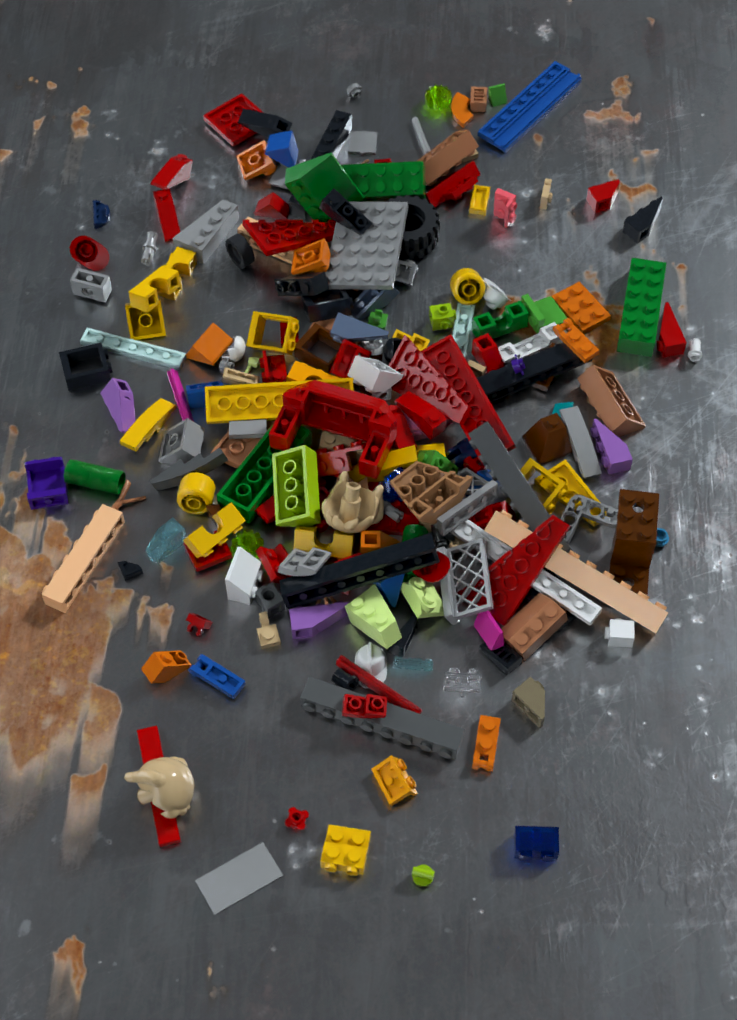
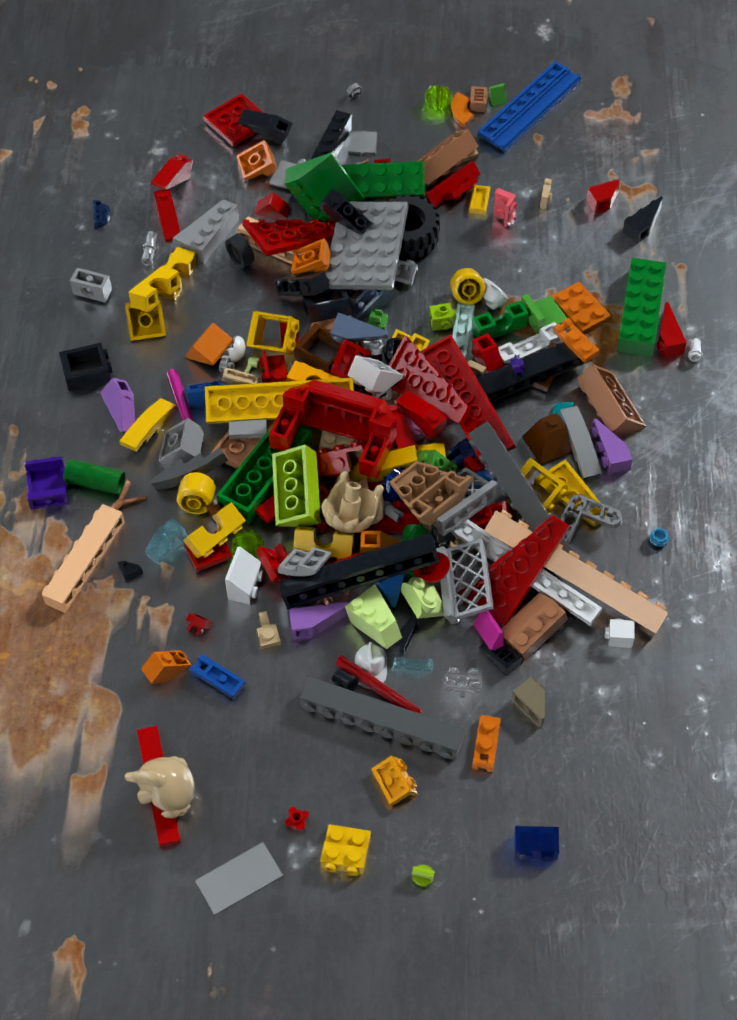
(89, 253): red piece -> none
(134, 349): light aqua tile -> none
(272, 606): dark grey brick -> none
(282, 148): blue slope -> none
(364, 707): red slope -> none
(421, 136): light grey bar -> none
(634, 538): reddish brown bracket -> none

